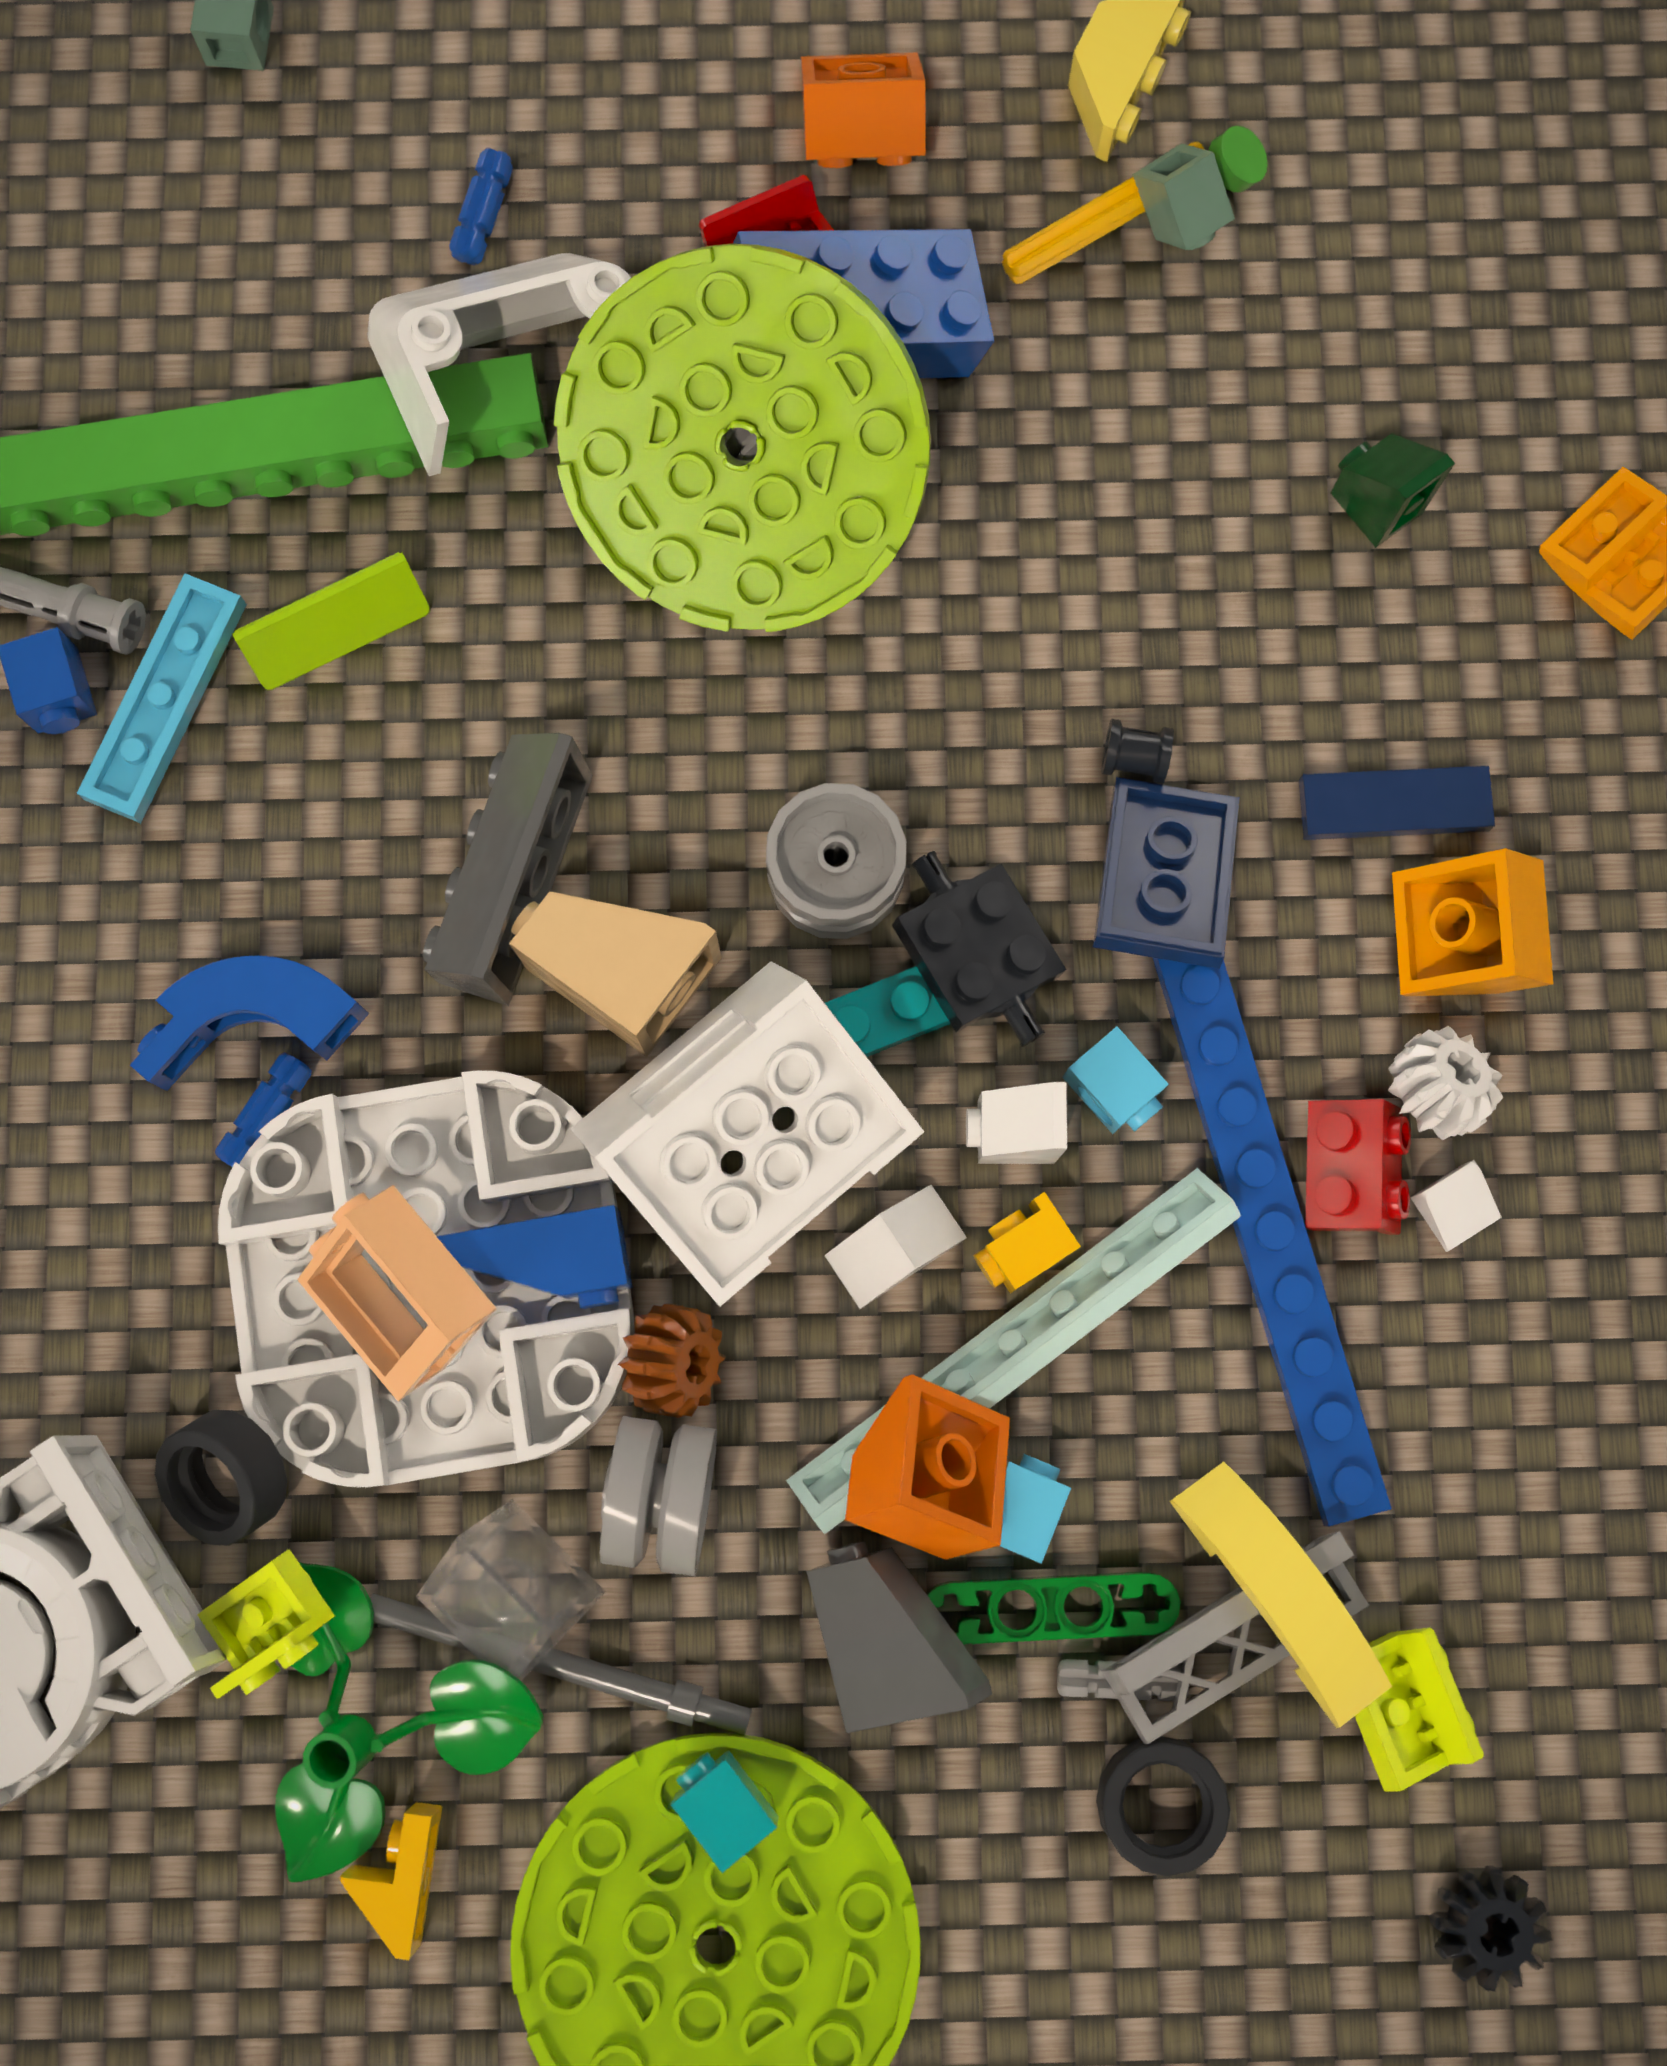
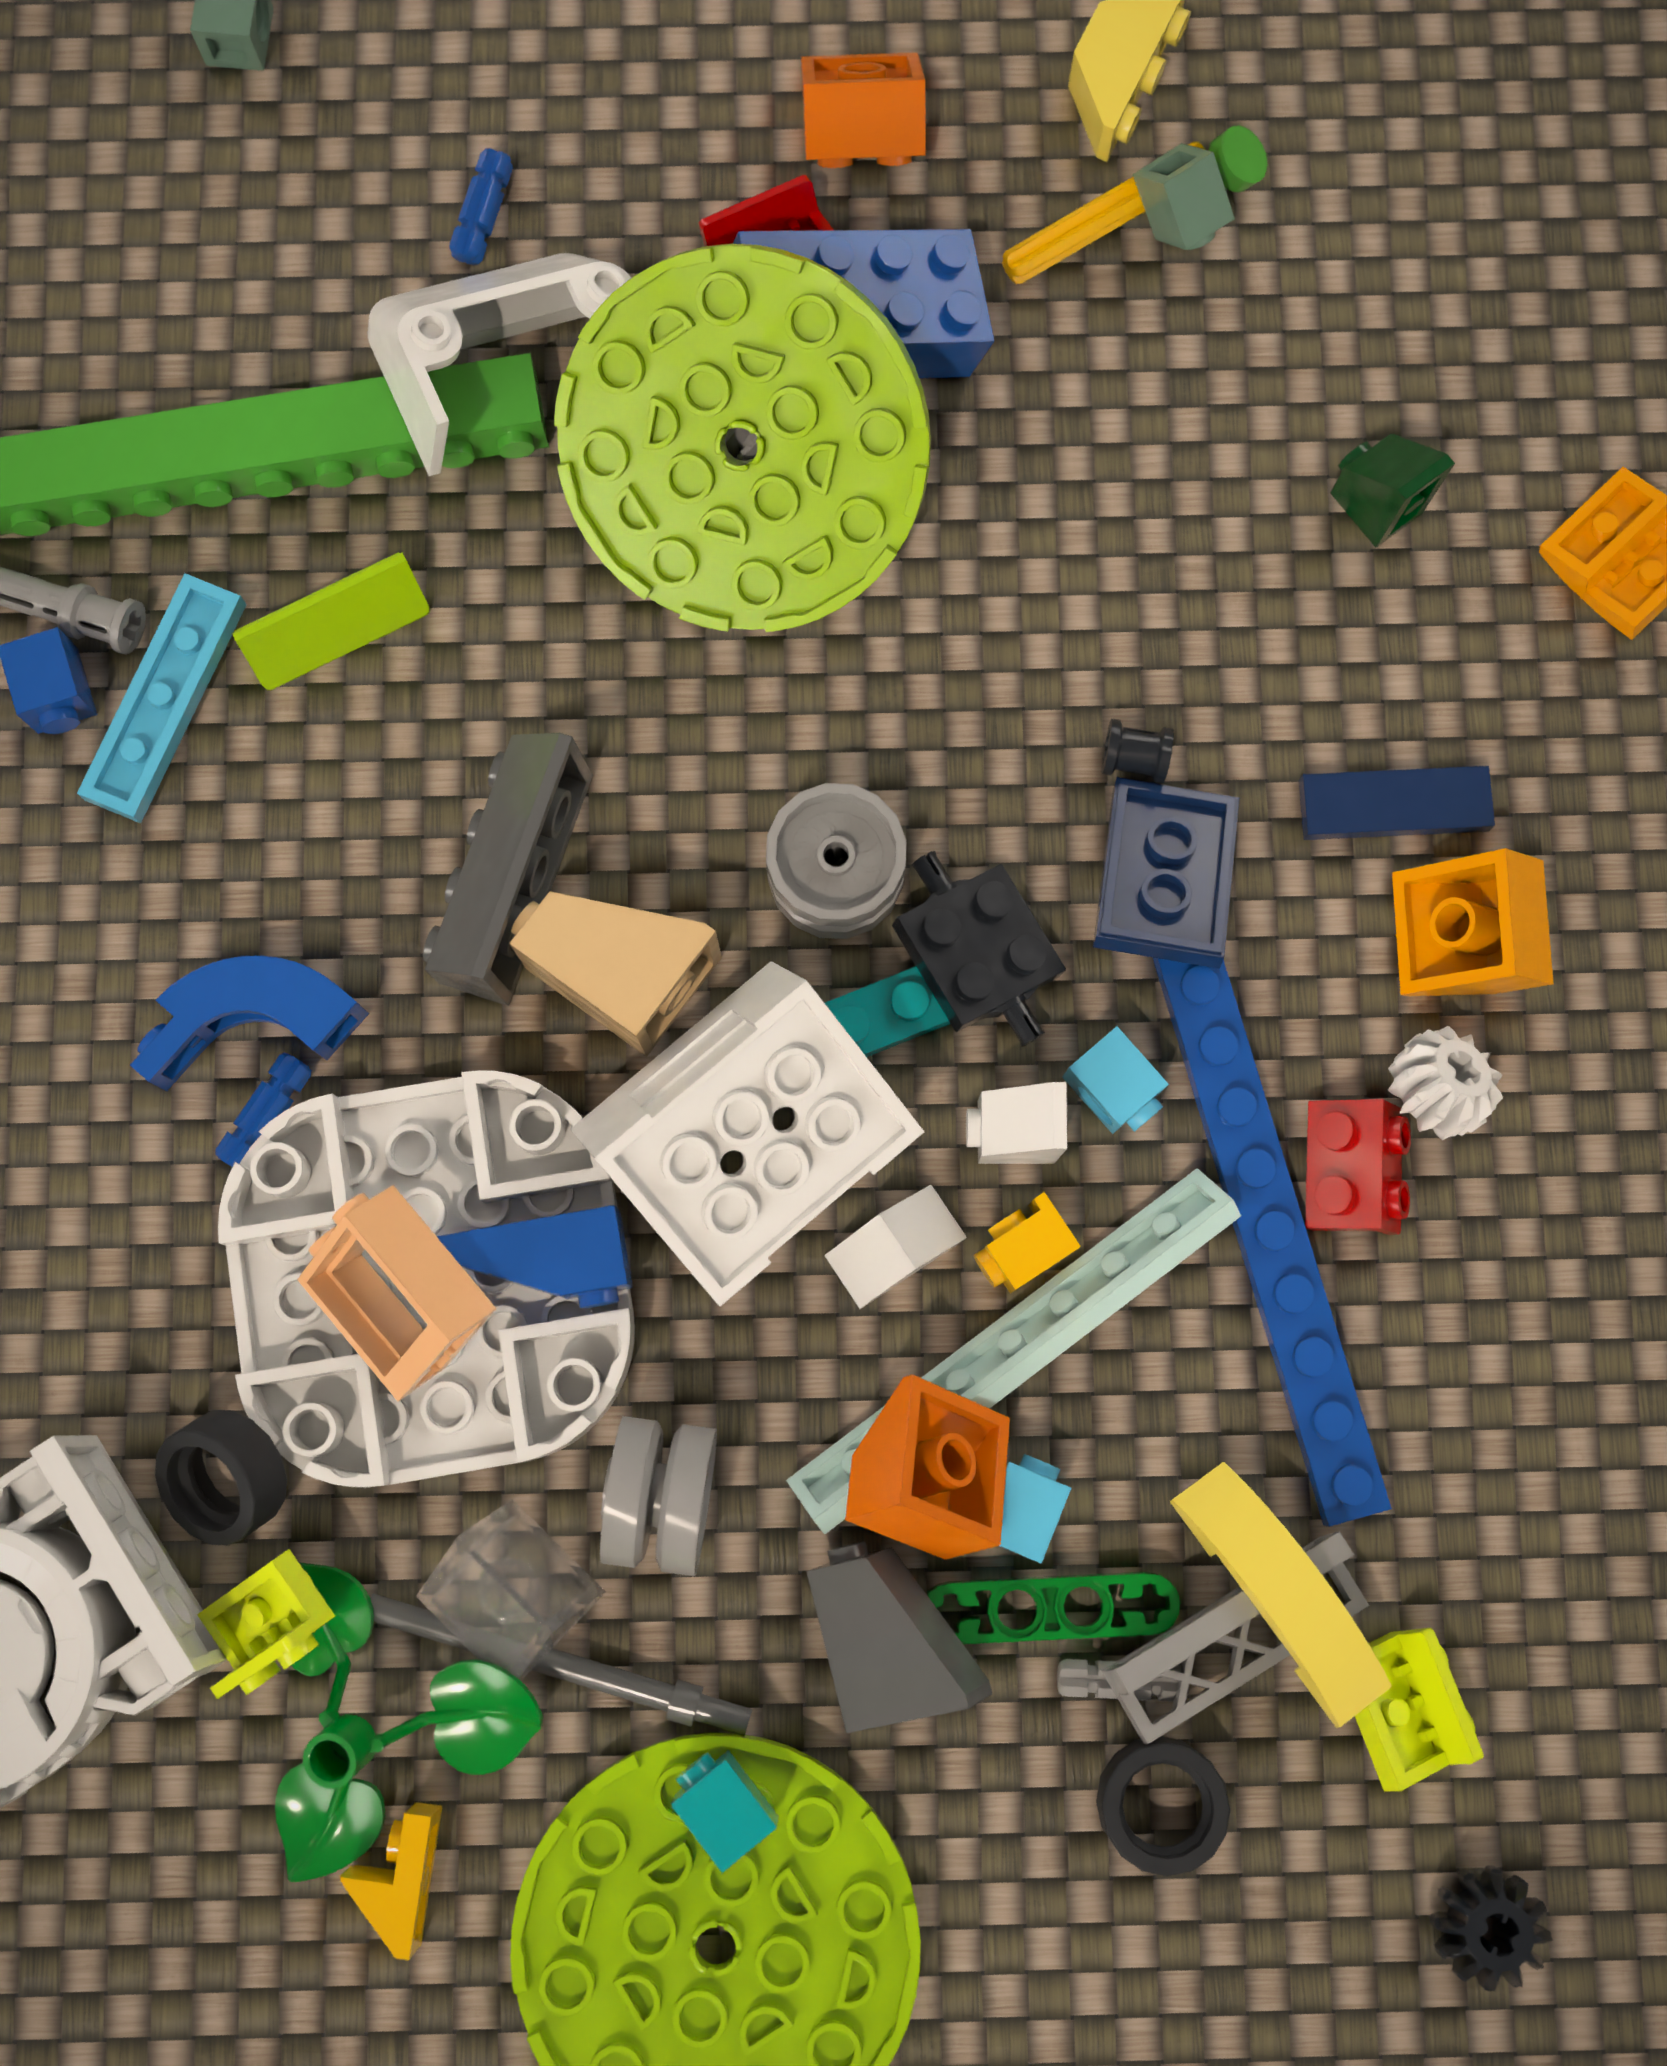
(672, 1360): dark orange gear -> none
(1457, 1205): white slope -> none

